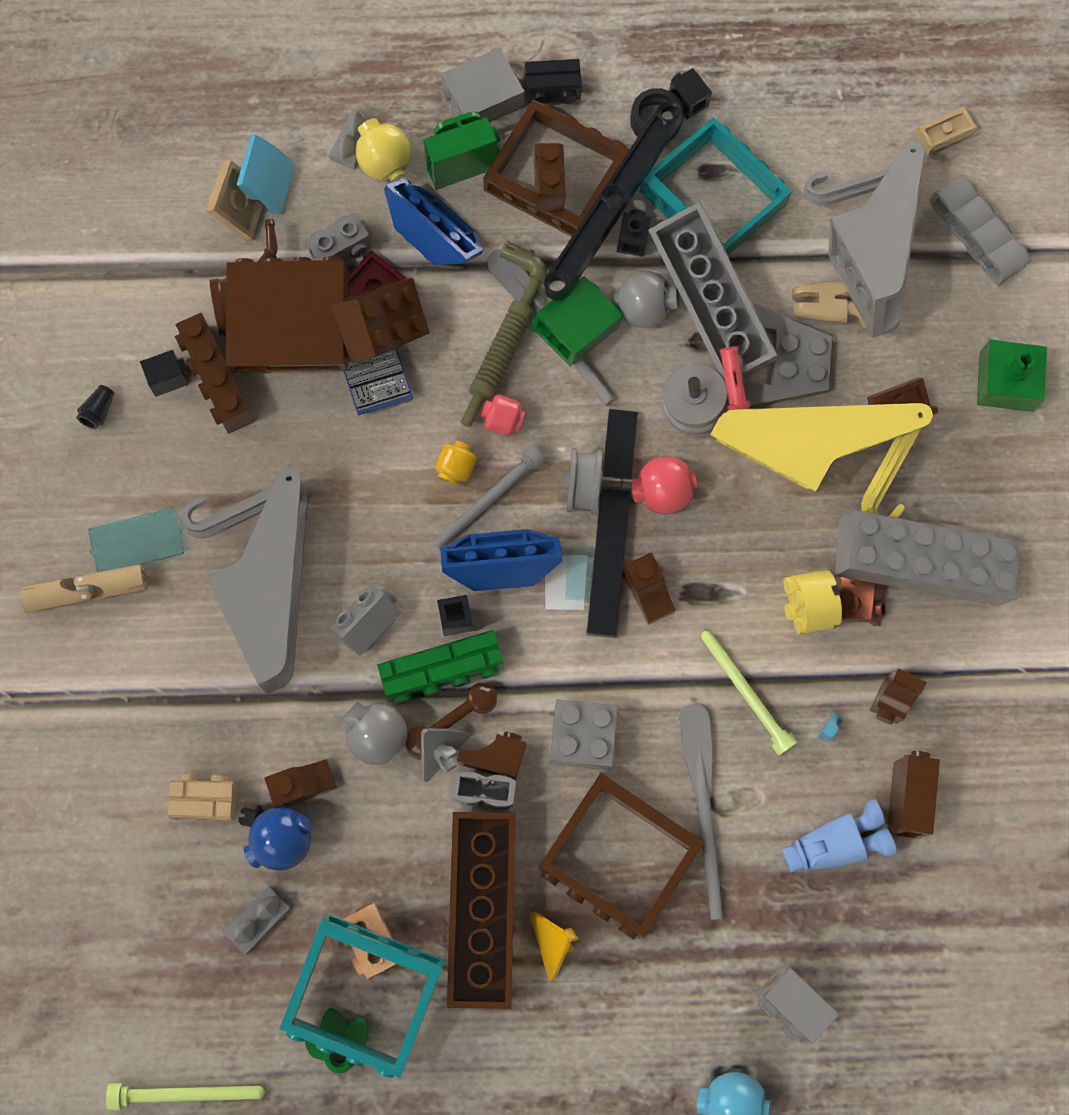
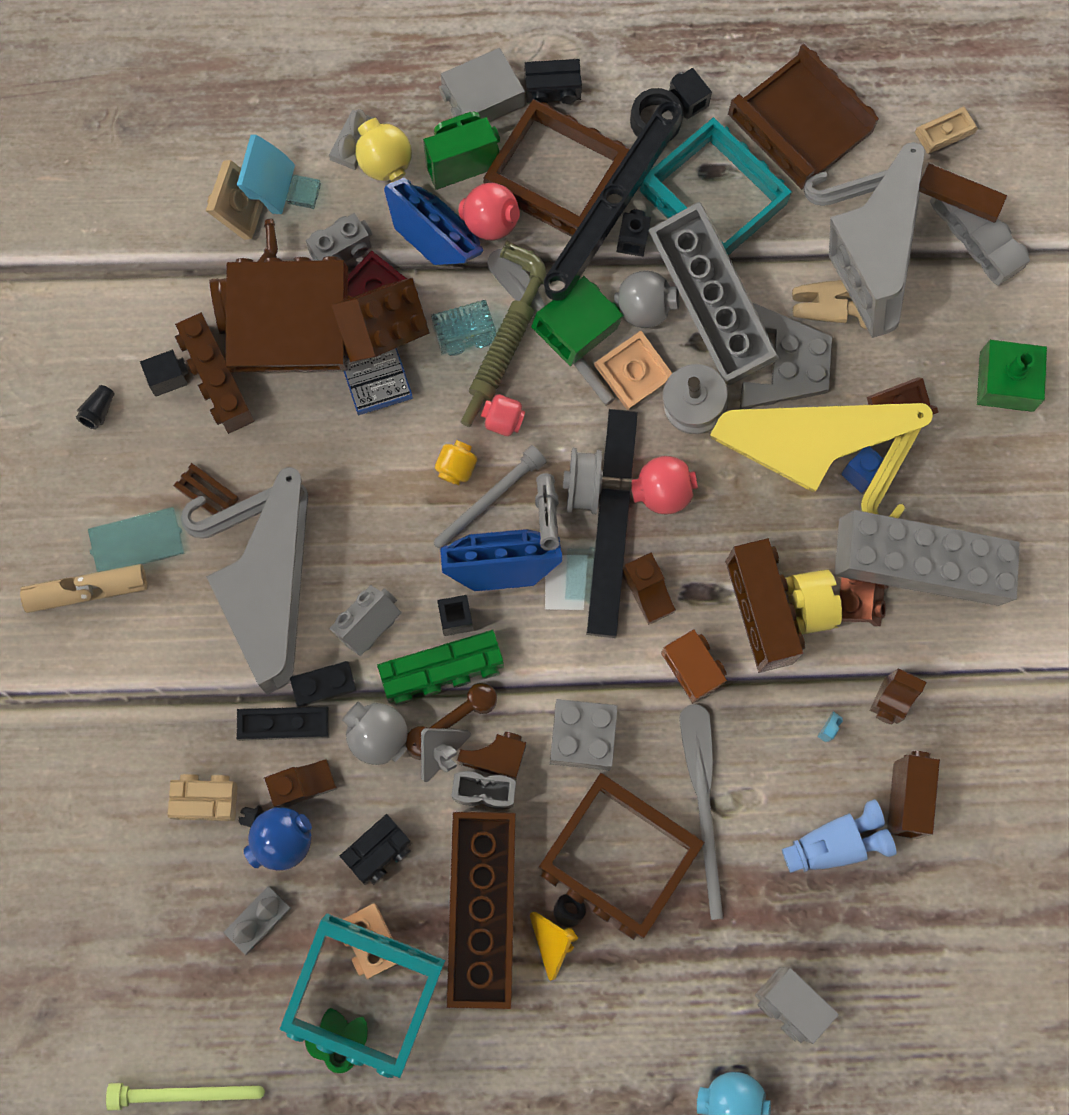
(187, 478): none -> reddish brown tile
(282, 723): none -> black tile
(303, 191): none -> clear light blue tile
(323, 684): none -> black plate
(377, 850): none -> black brick
(464, 328): none -> clear light blue brick
(490, 211): none -> coral brick
(546, 488): none -> light grey pin
(549, 177): reddish brown brick -> none
(566, 918): none -> black piece
(633, 370): none -> light nougat plate
(694, 665): none -> dark orange brick
(733, 379): coral pin -> none
(764, 605): none -> reddish brown brick
(780, 738): yellowish green piece -> none
(804, 117): none -> reddish brown panel
(862, 468): none -> blue brick
(962, 193): none -> reddish brown tile

